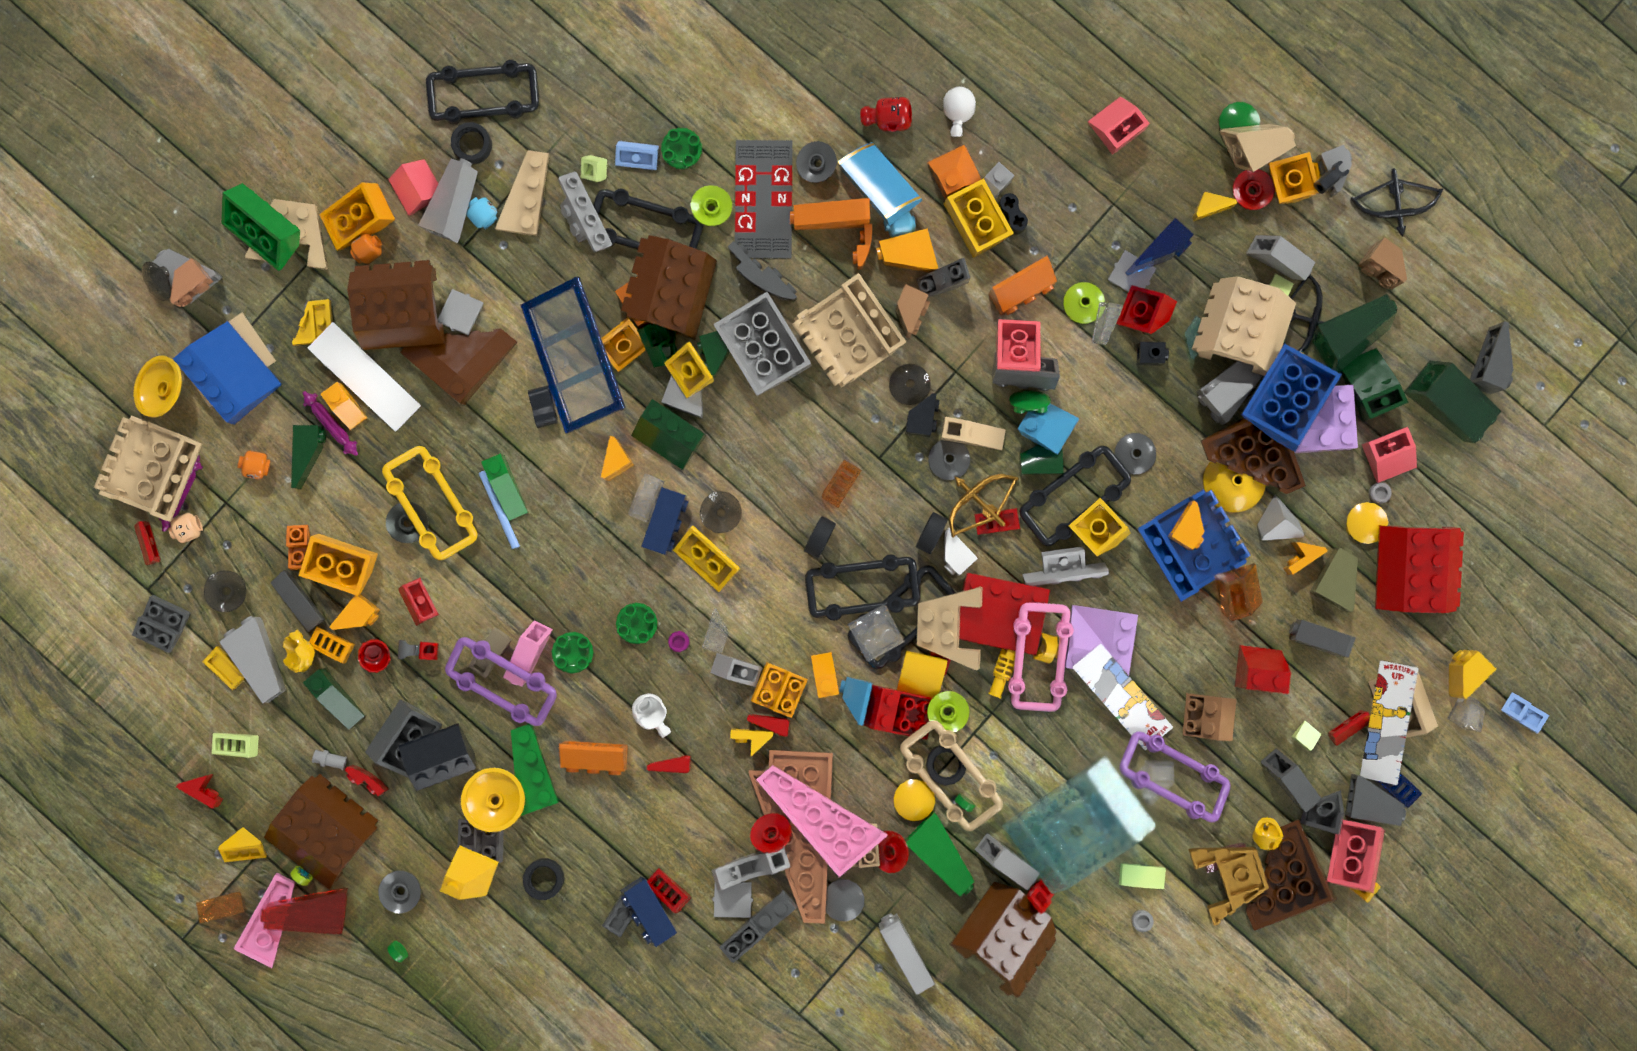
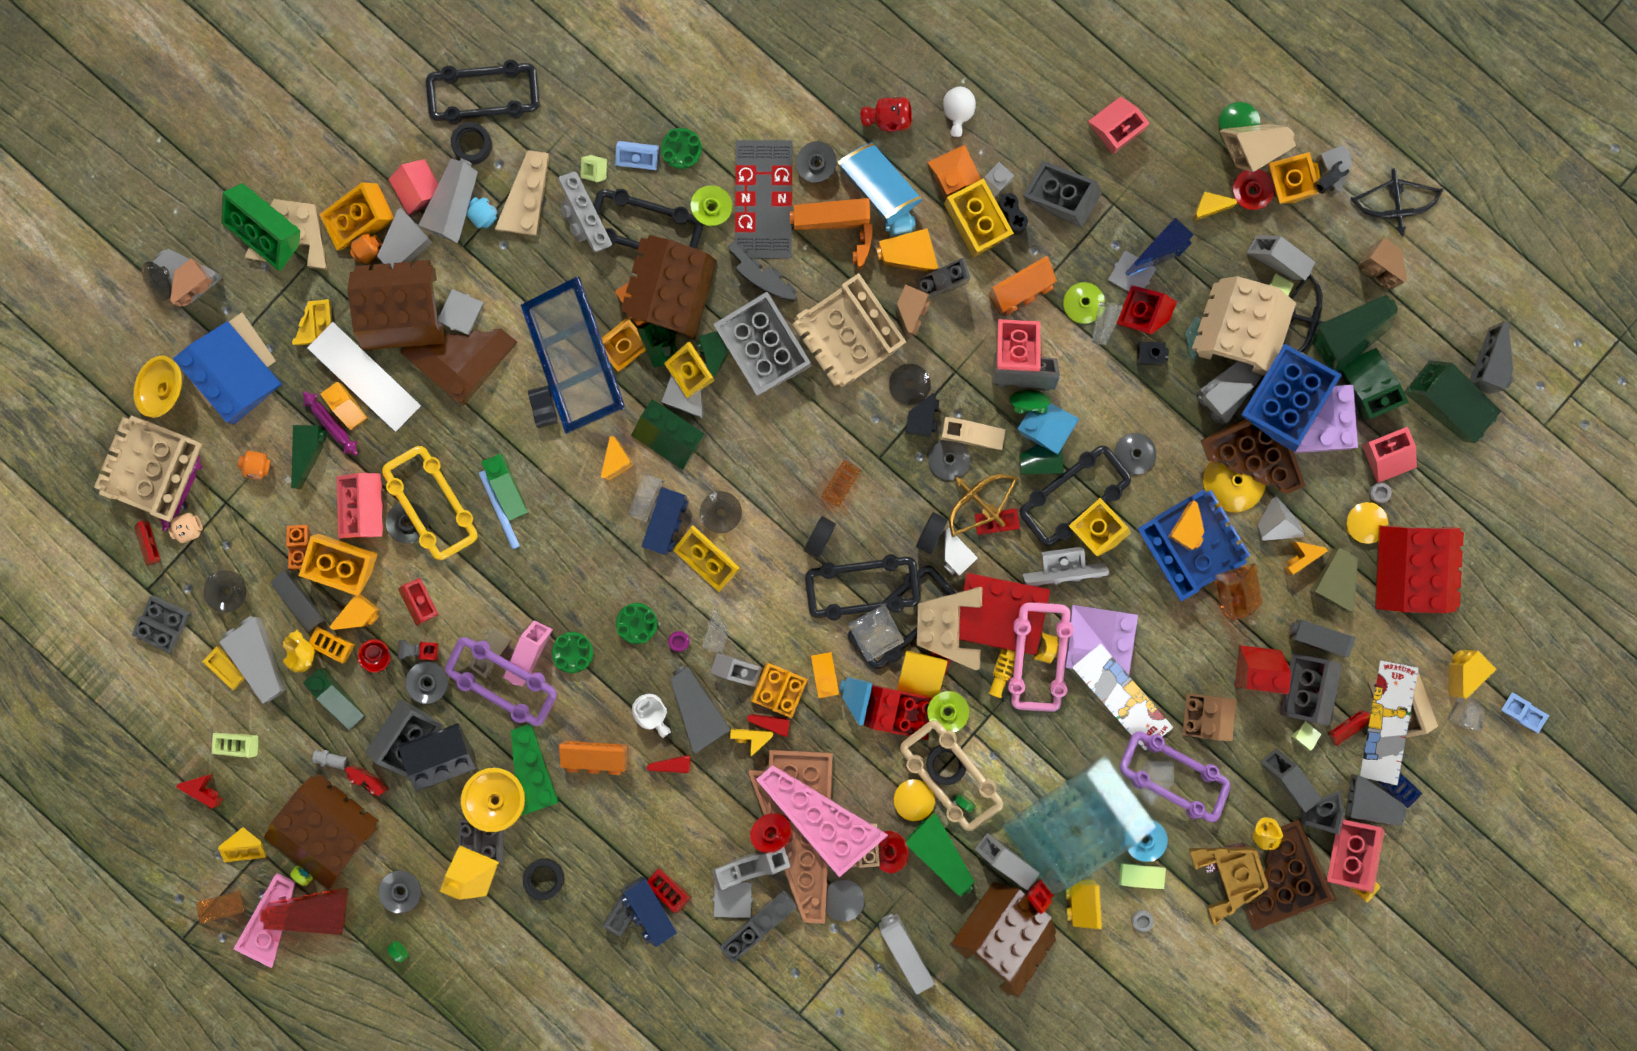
(359, 505): none -> coral slope
(403, 240): none -> light grey slope
(416, 684): none -> dark grey dish
(699, 713): none -> dark grey slope
(1063, 193): none -> dark grey slope
(1084, 905): none -> yellow slope
(1153, 848): none -> medium azure dish
(1311, 689): none -> dark grey slope

